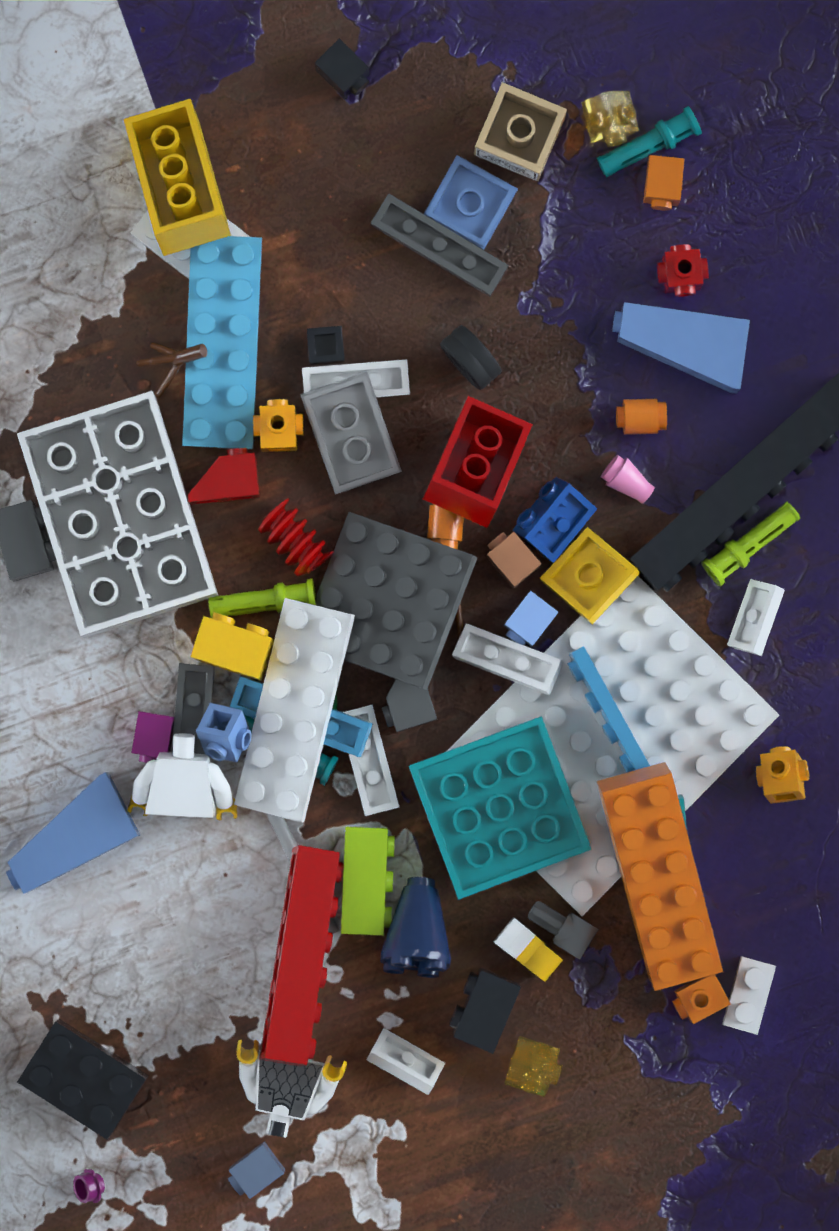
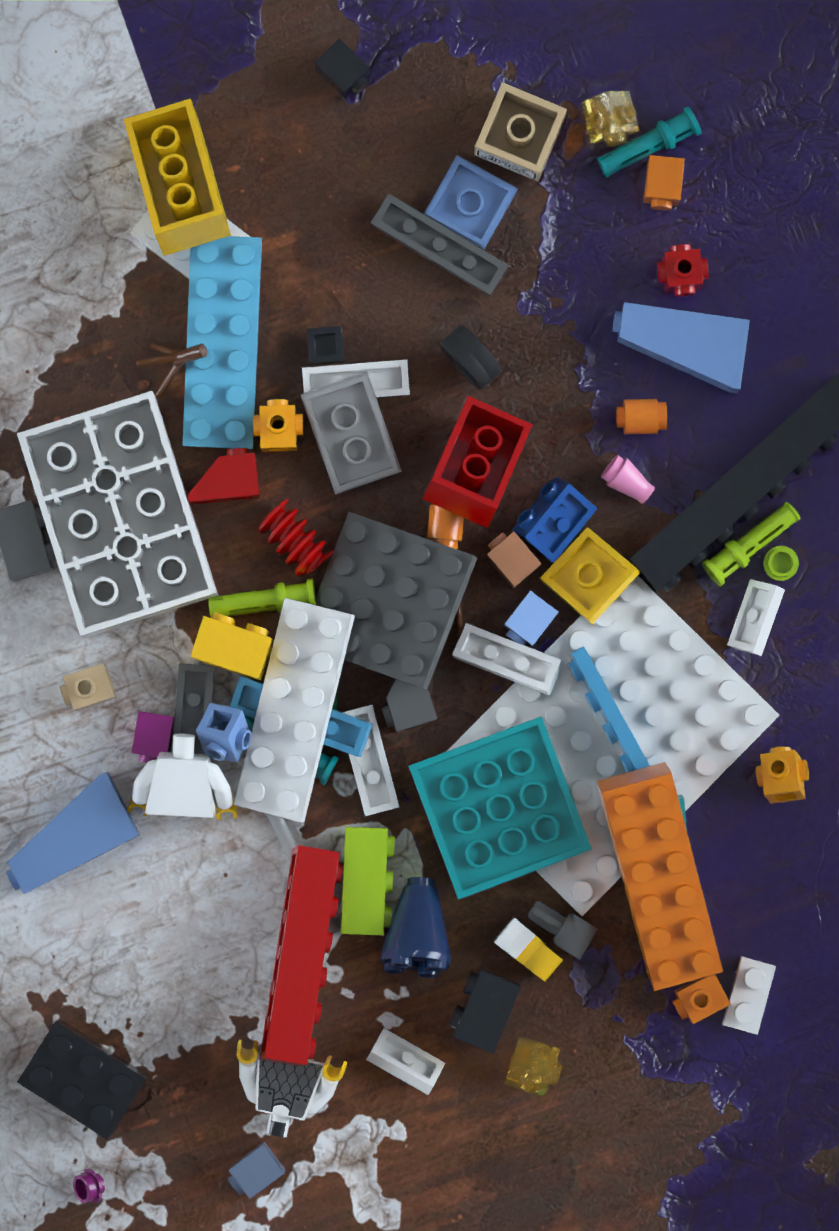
(88, 687): none -> tan brick
(780, 563): none -> lime plate

